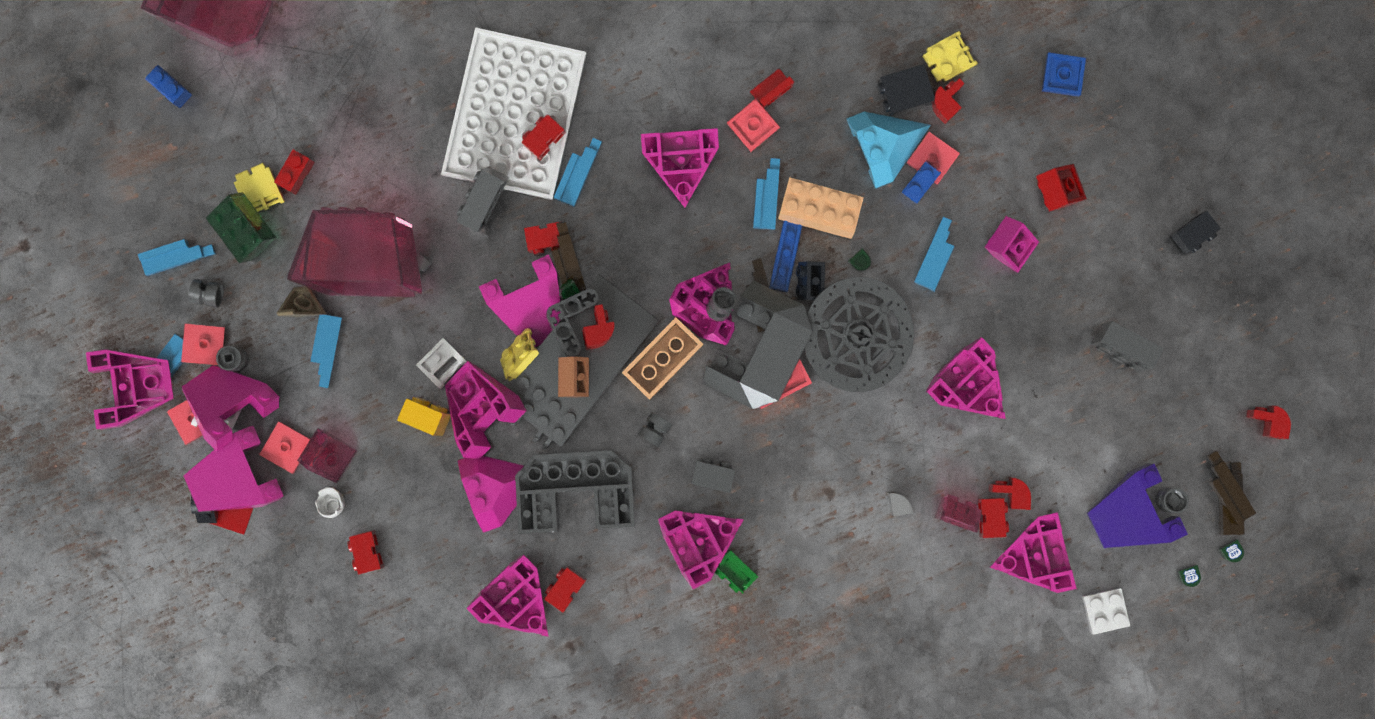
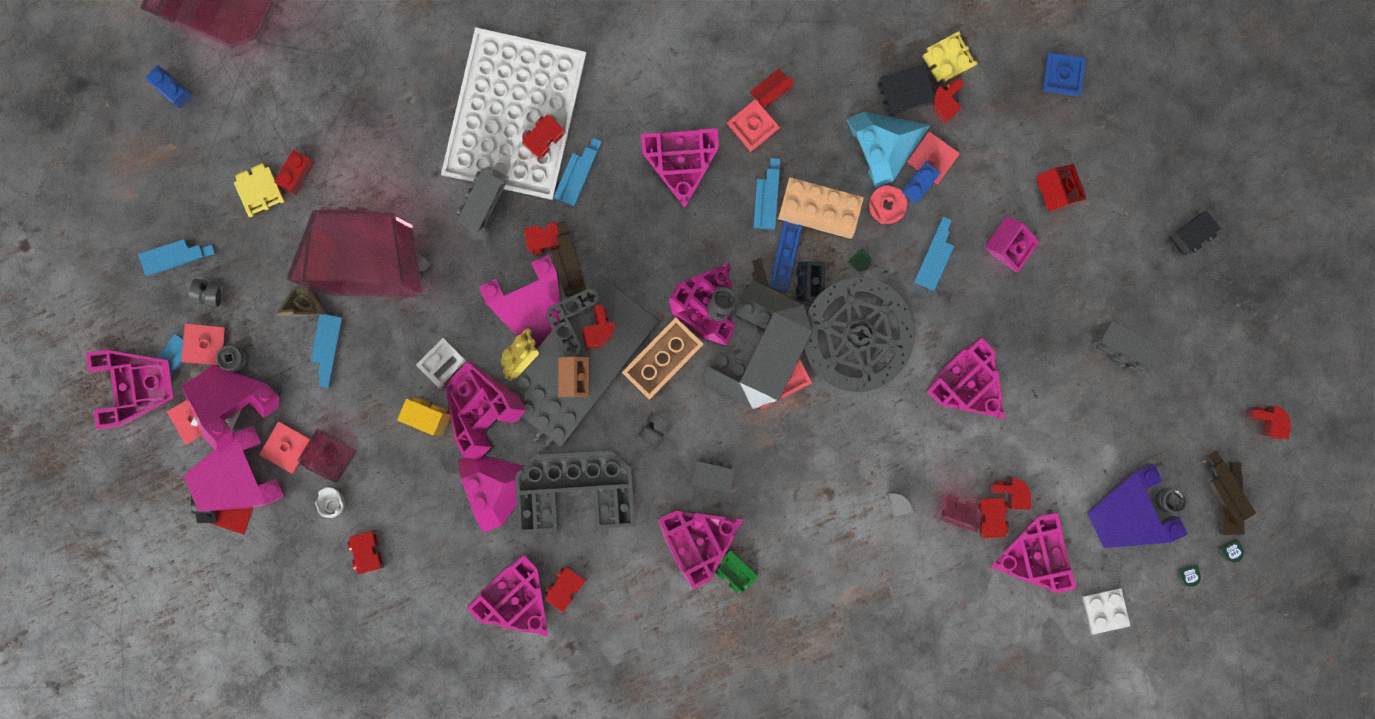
(240, 227): clear green brick -> none
(568, 289): dark green tile -> none
(892, 195): none -> coral plate

